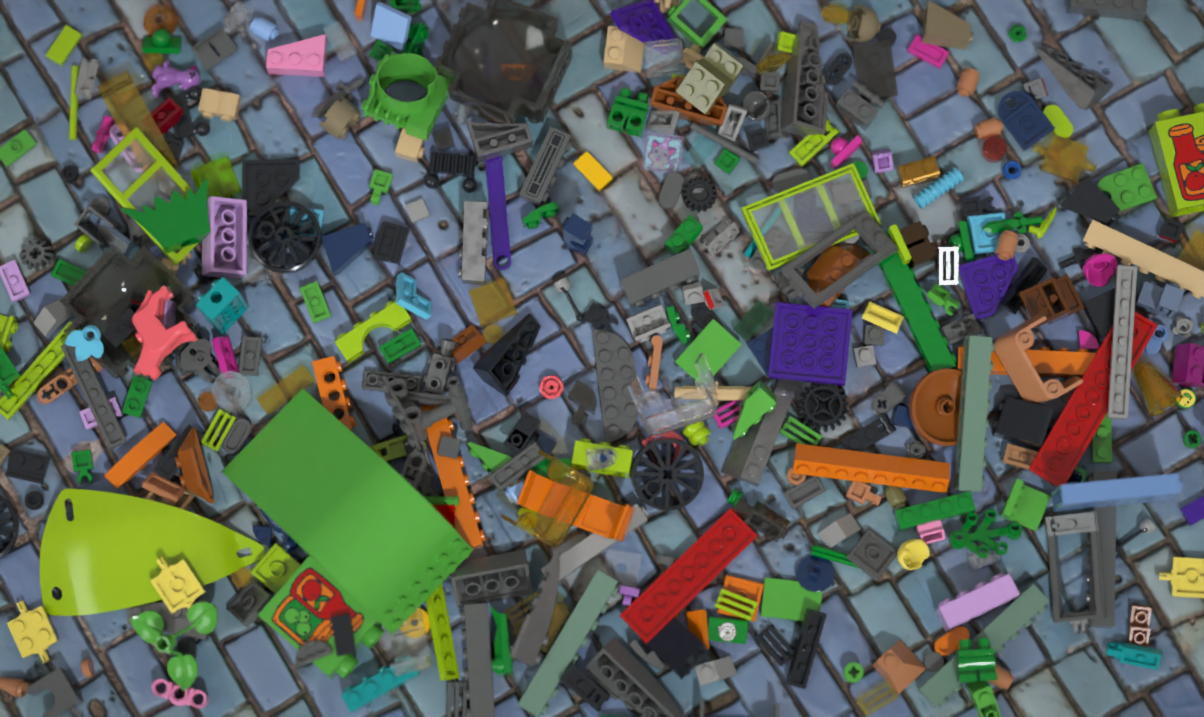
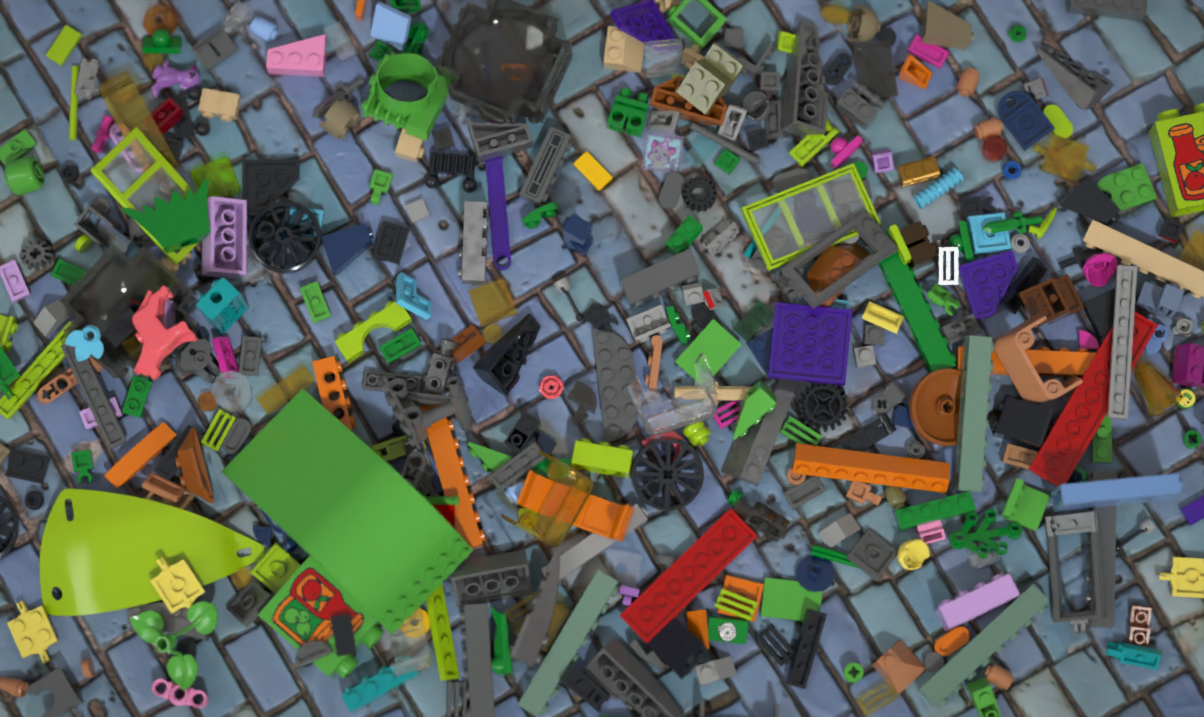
(24, 175): none -> bright green head
(449, 447): dark grey tile -> none
(600, 457): clear rock -> none
(774, 62): clear yellow tile -> none
(915, 73): none -> orange slope
(971, 660): green hips -> none
(1006, 245): nougat brick -> none

